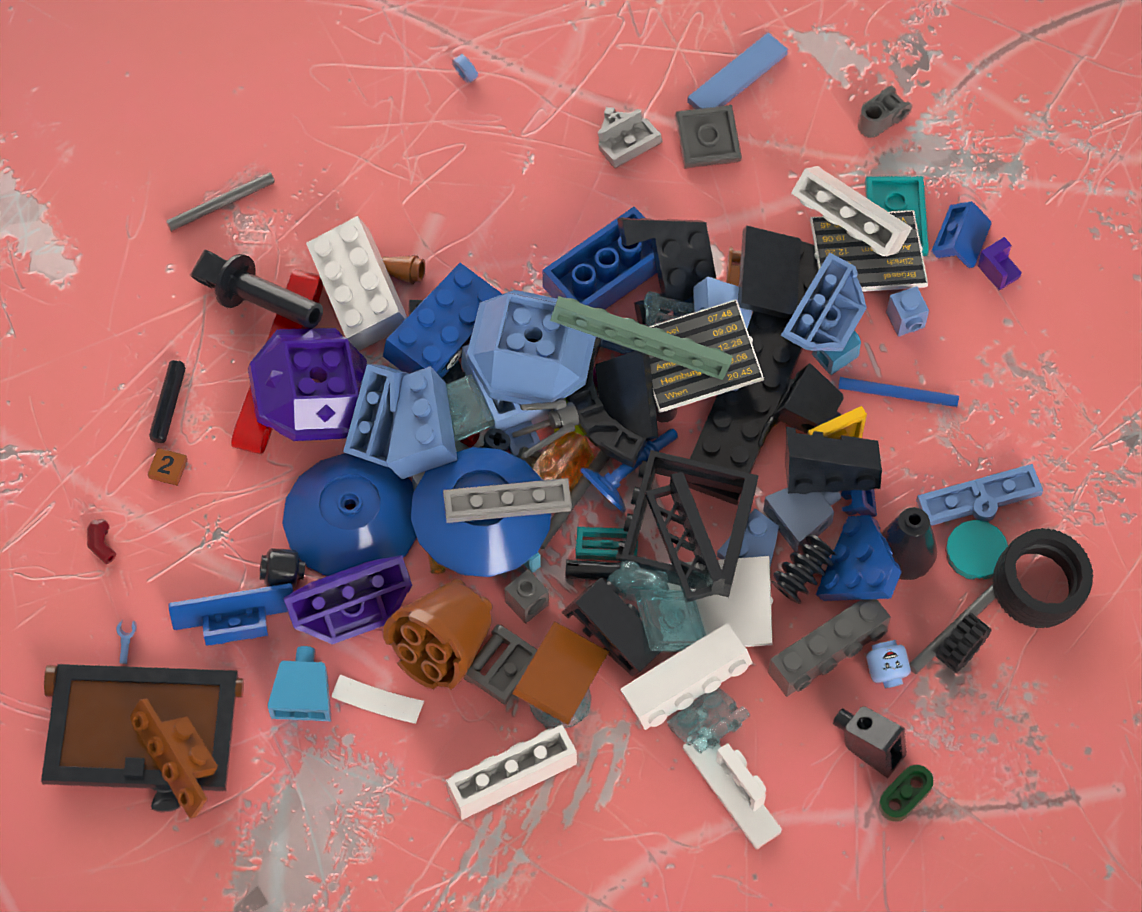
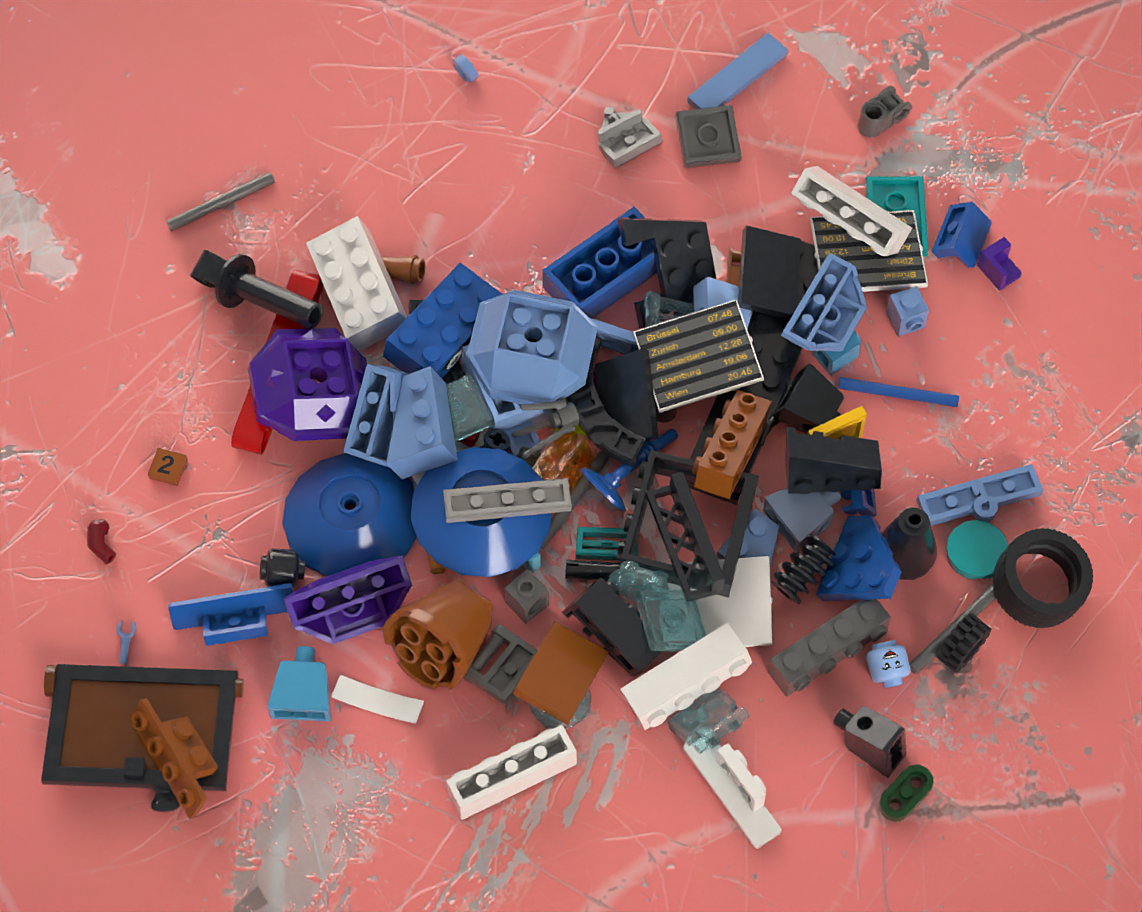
(167, 401): black axle -> none
(641, 337): sand green plate -> none
(731, 444): none -> dark orange brick

